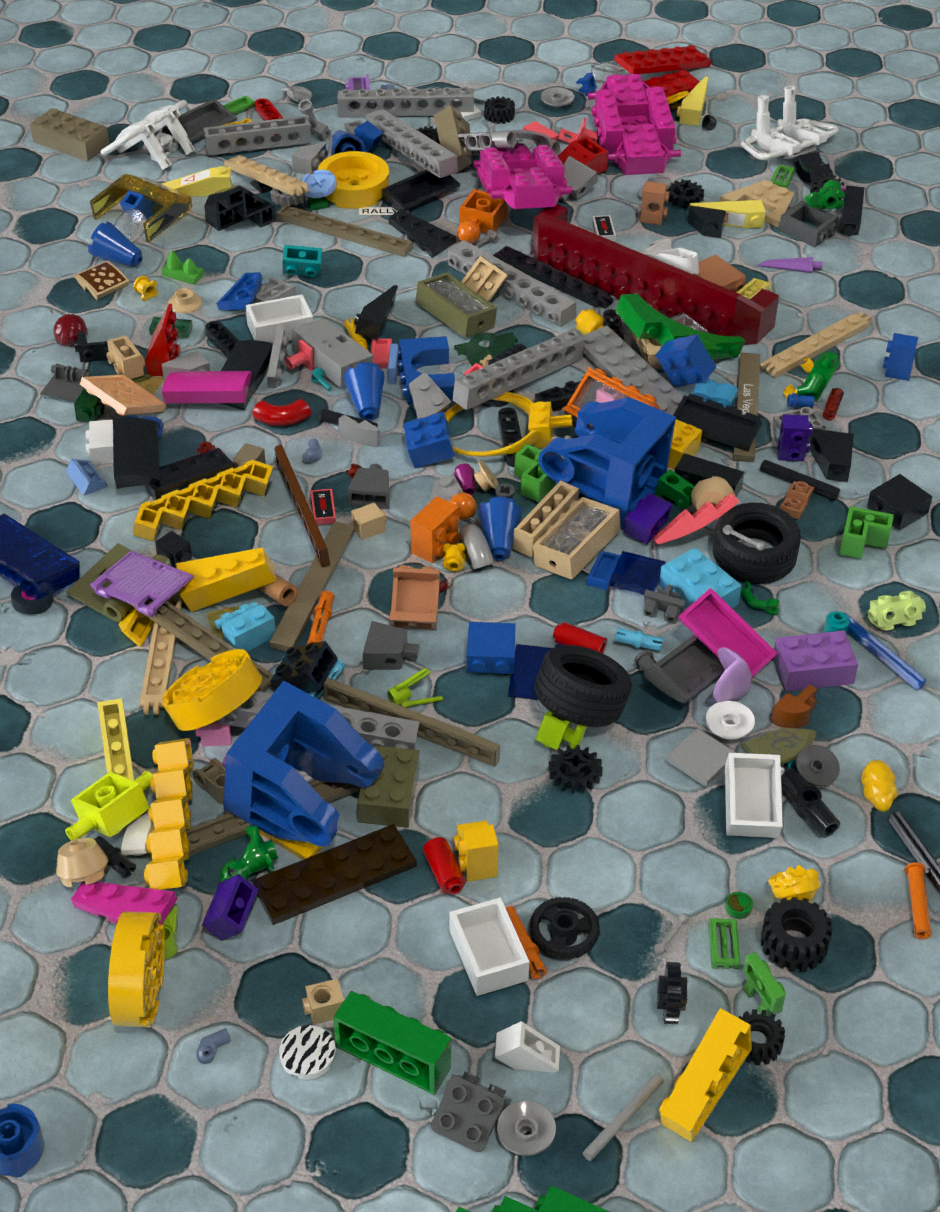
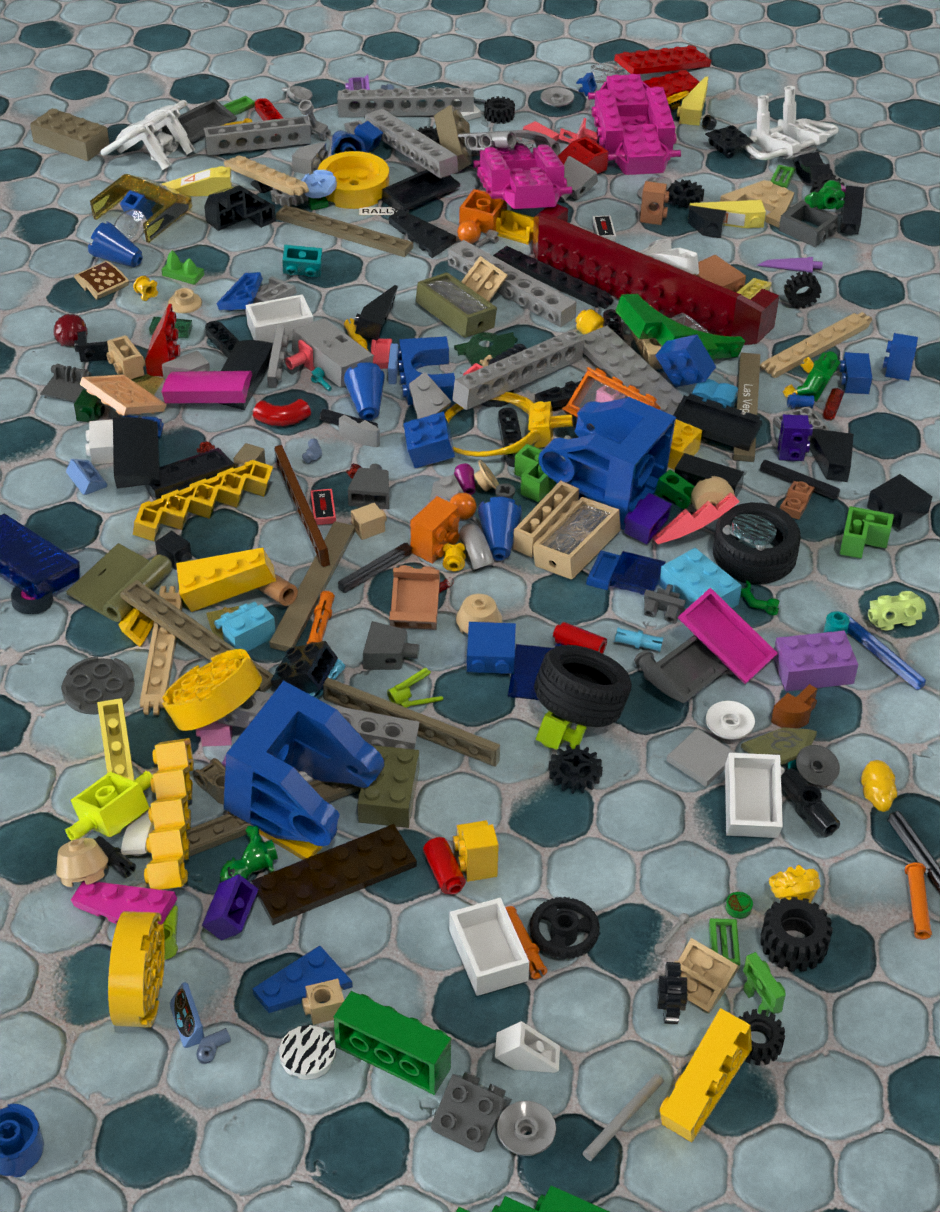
(97, 681): none -> dark grey tile
(140, 578): medium lavender window -> none
(186, 1016): none -> slope
(288, 985): none -> blue wing
(374, 567): none -> black axle
(477, 609): none -> tan cone
(515, 226): none -> yellow hinge
(706, 974): none -> tan slope
(727, 139): none -> black hinge
(736, 678): lavender piece -> none
(754, 528): none -> clear light blue tile
(799, 282): none -> black tyre
(856, 373): none -> blue brick

